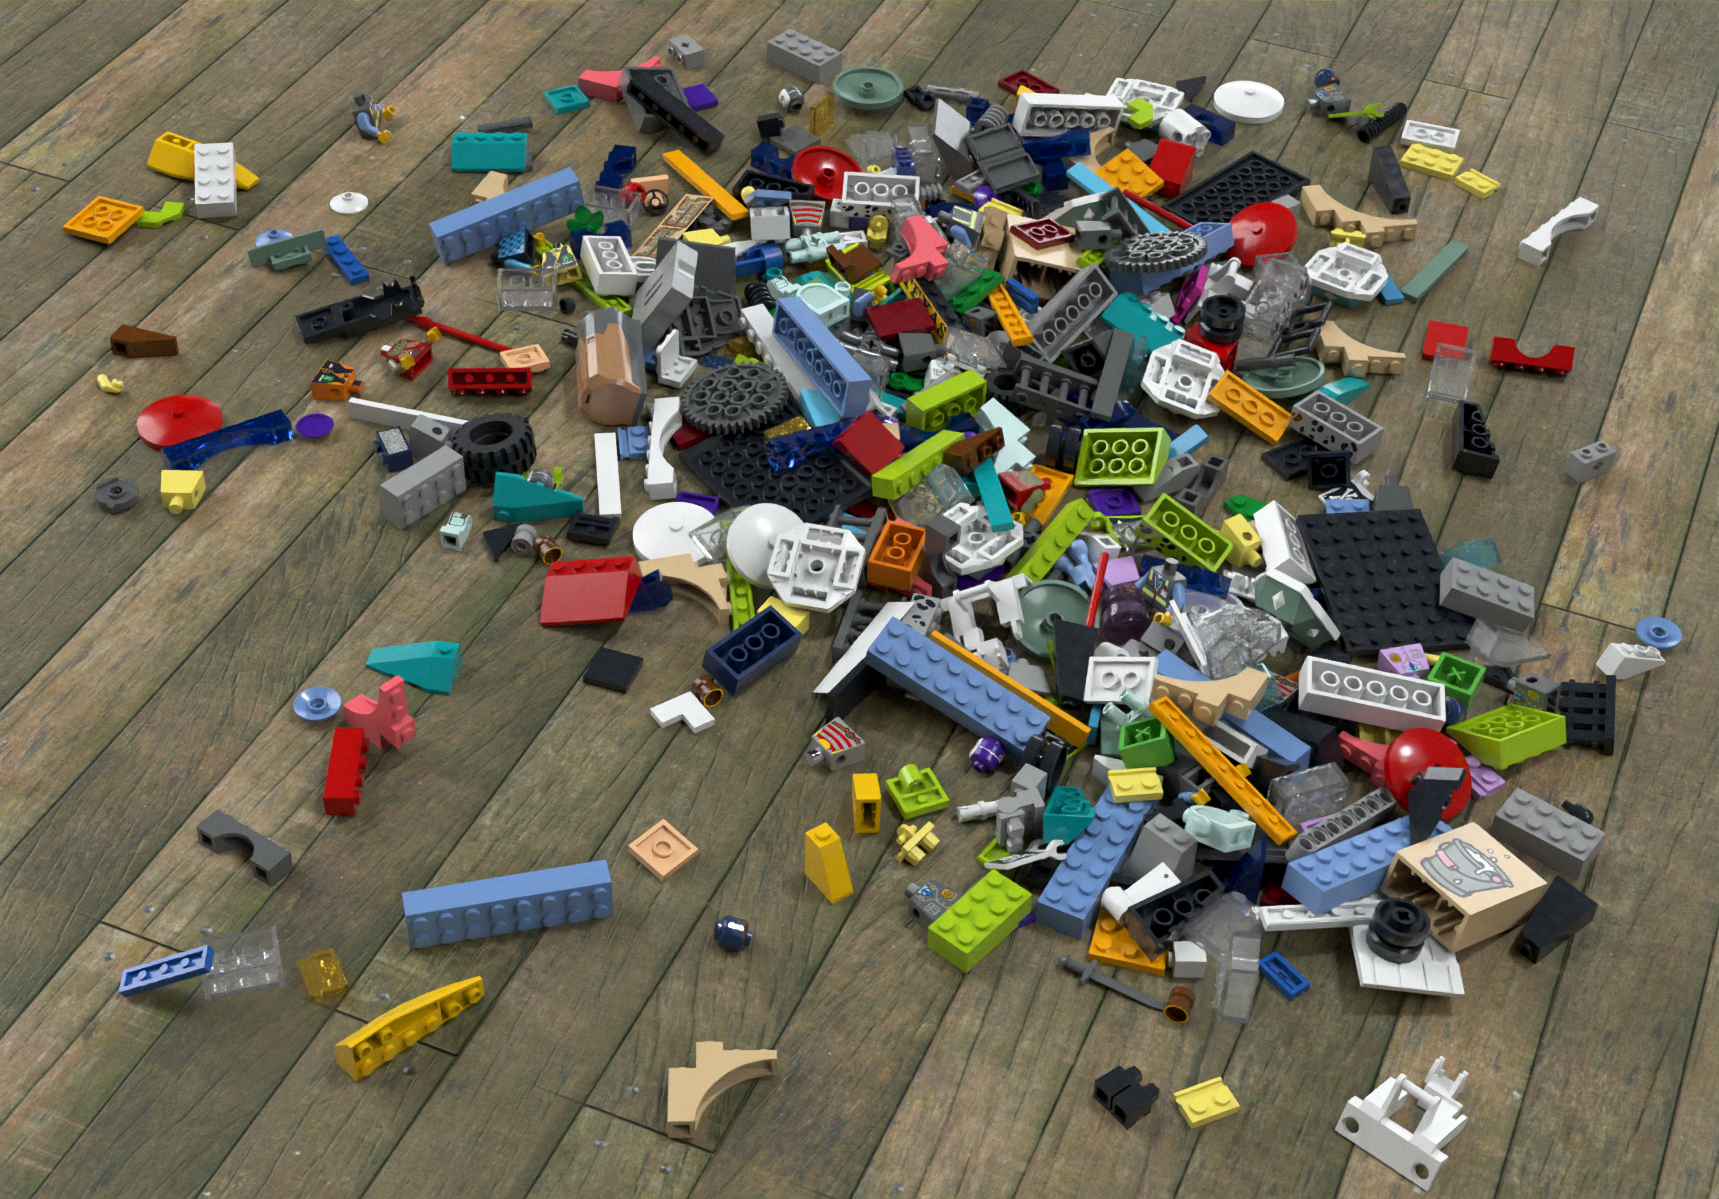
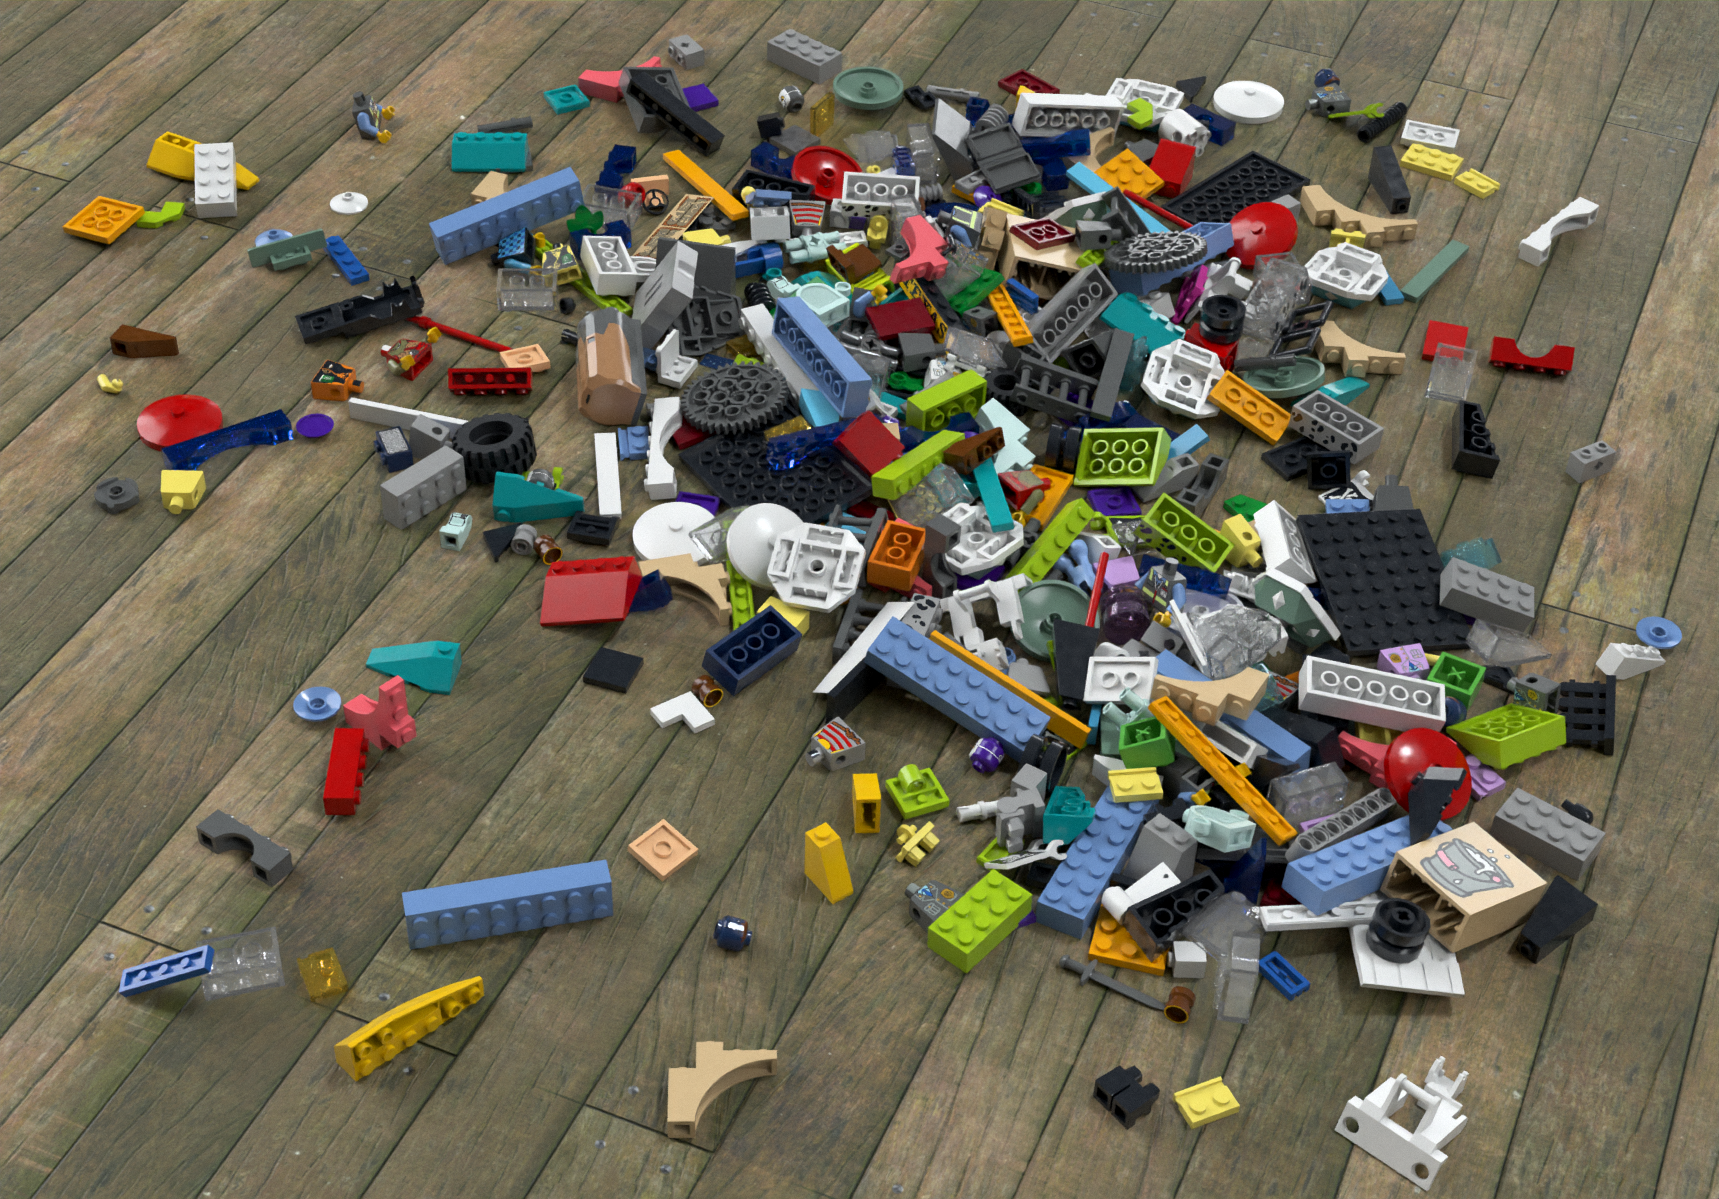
(950, 239): none -> black piece

